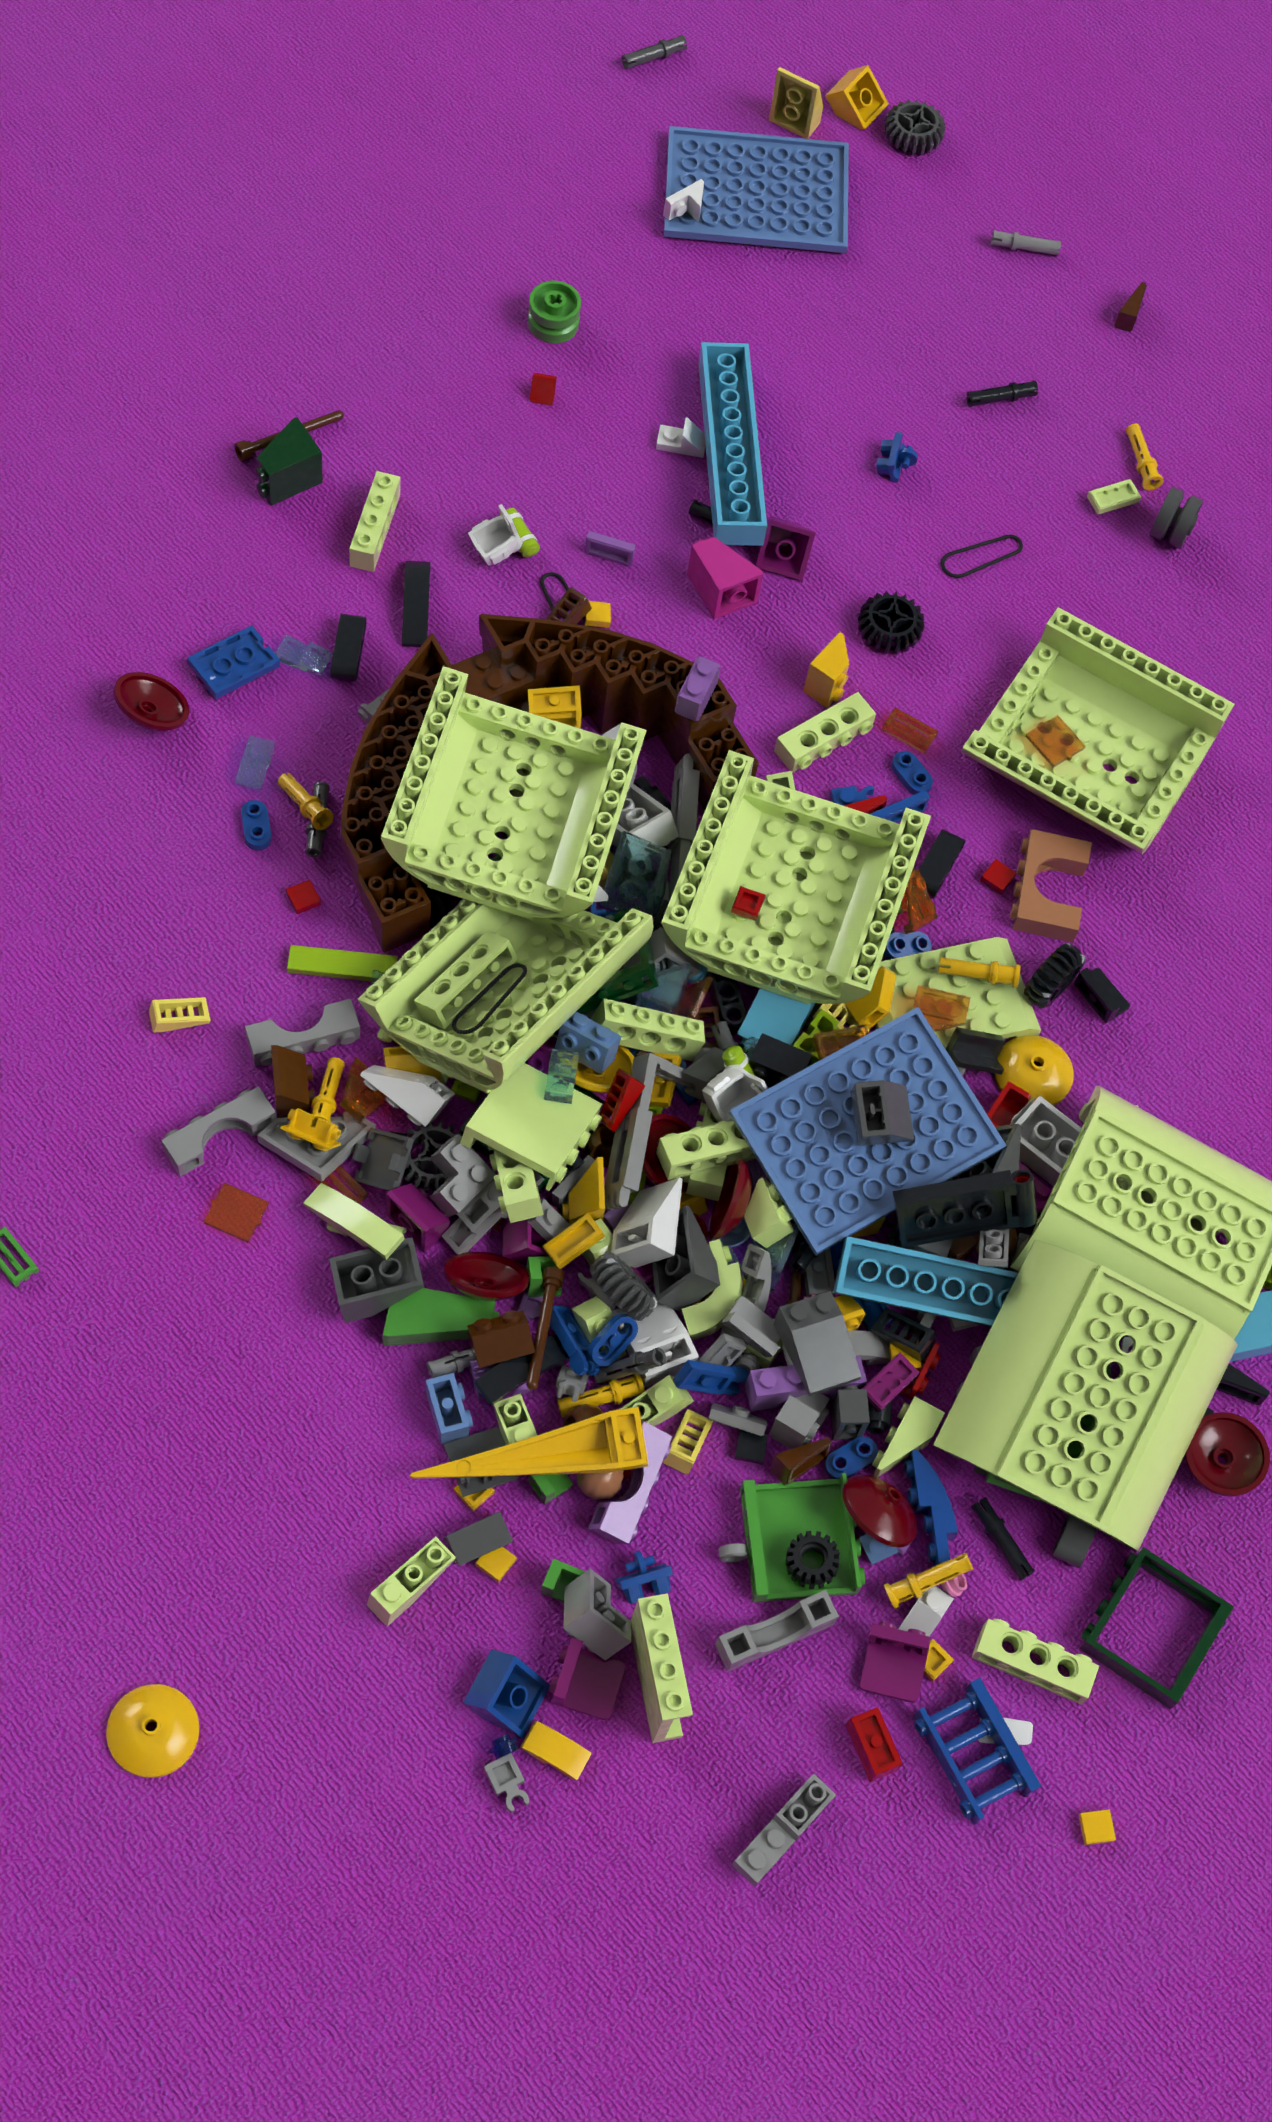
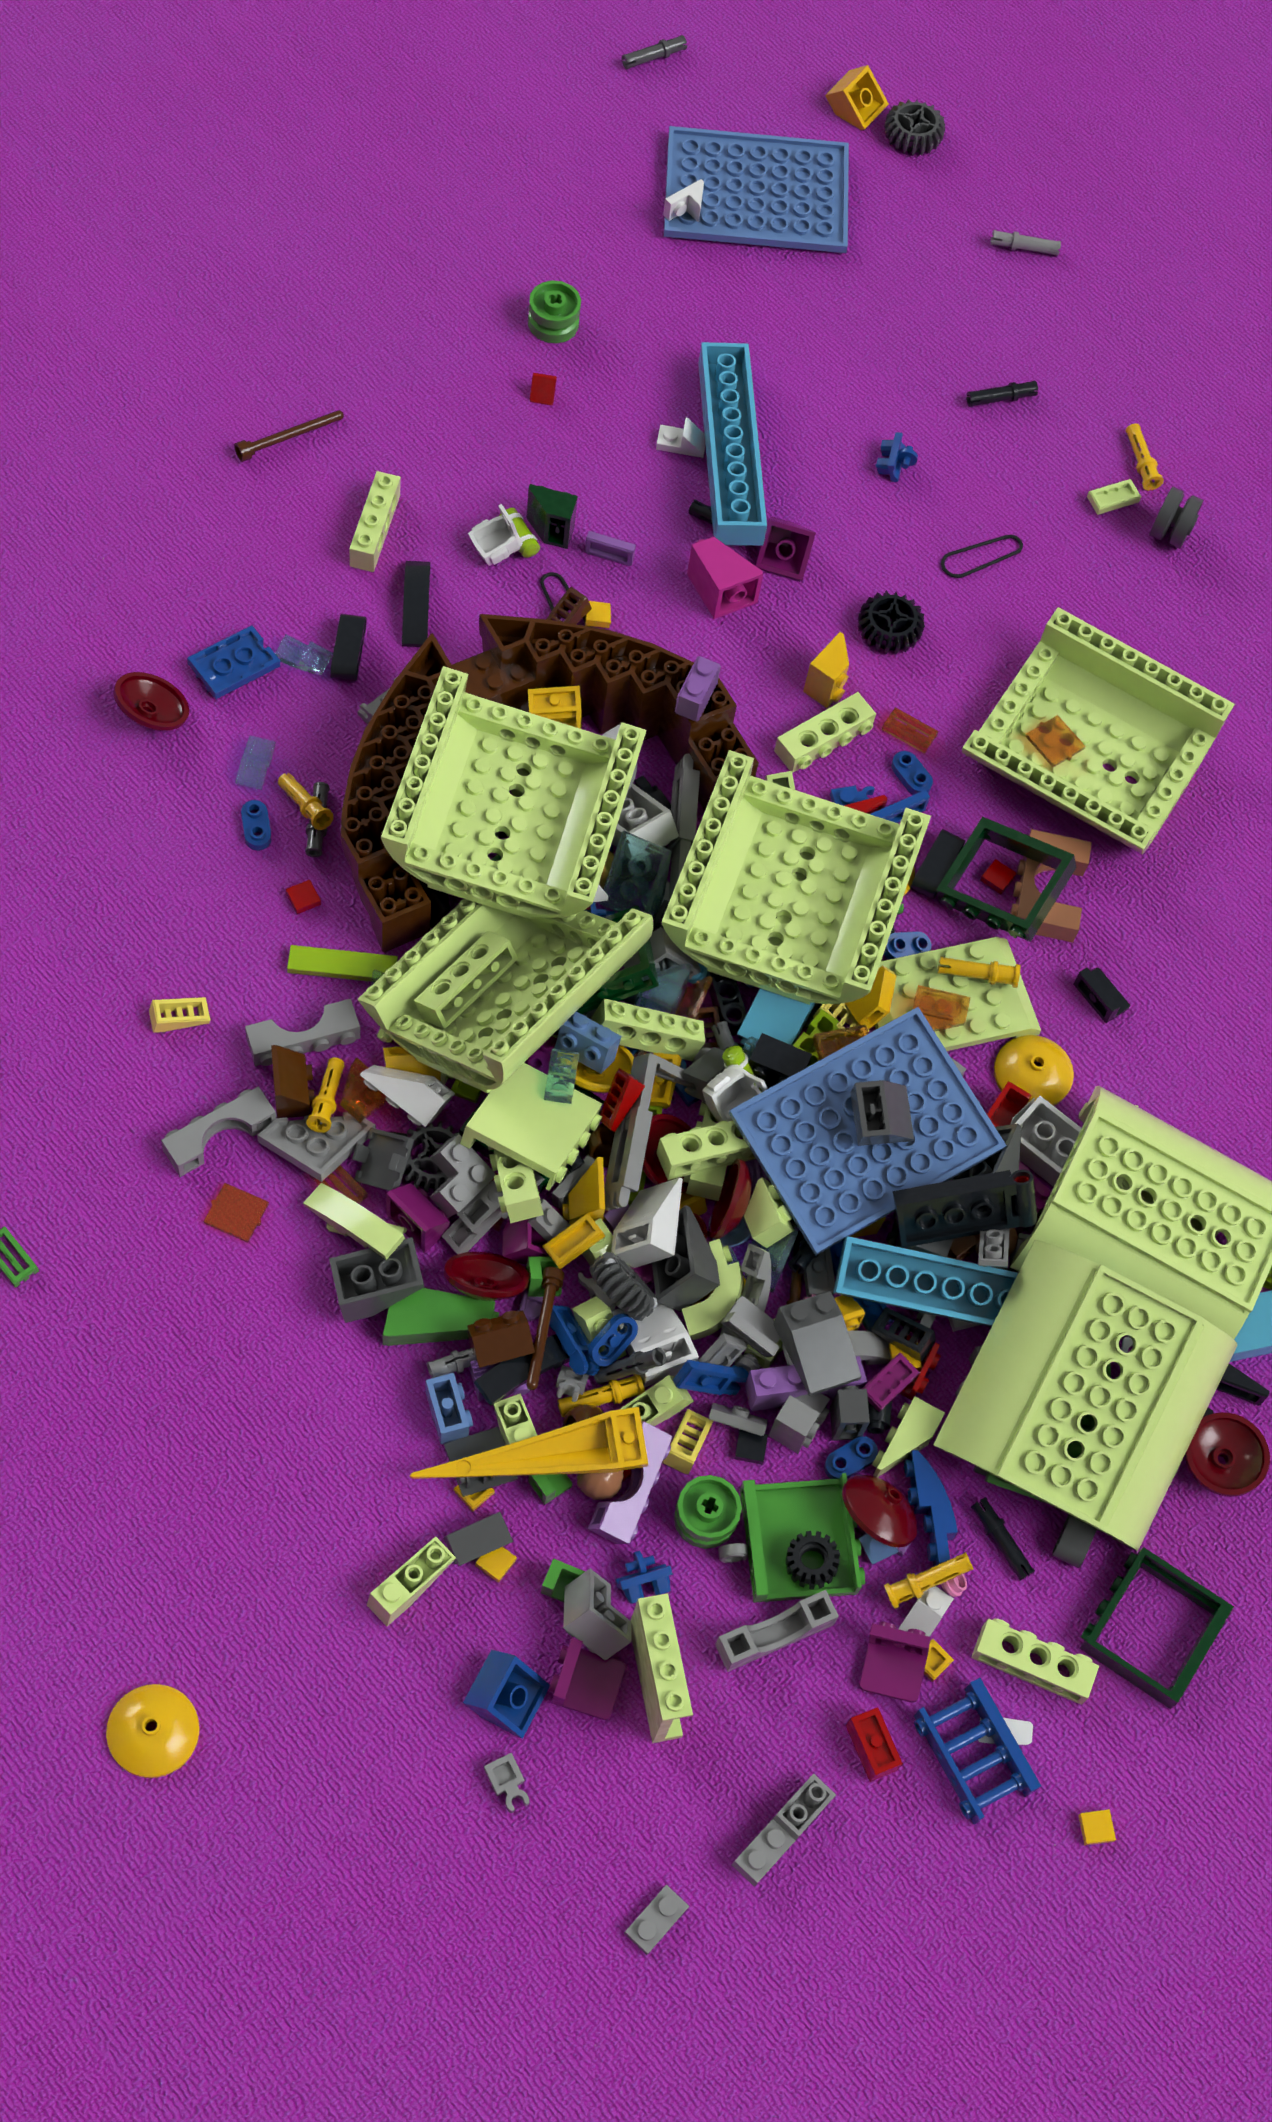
(289, 464): dark green slope -> none
(322, 1135): yellow hinge -> none
(483, 992): black piece -> none
(503, 1746): clear blue plate -> none
(552, 514): none -> dark green slope
(556, 1749): yellow slope -> none
(656, 1919): none -> light grey plate
(719, 1499): none -> bright green wheel
(748, 903): red tile -> none
(795, 1462): reddish brown slope -> none
(796, 104): light yellow slope -> none
(917, 903): clear orange wing -> none
(976, 1050): black panel -> none
(1019, 843): none -> dark green window
(1054, 975): black gear -> none
(1128, 313): reddish brown slope -> none

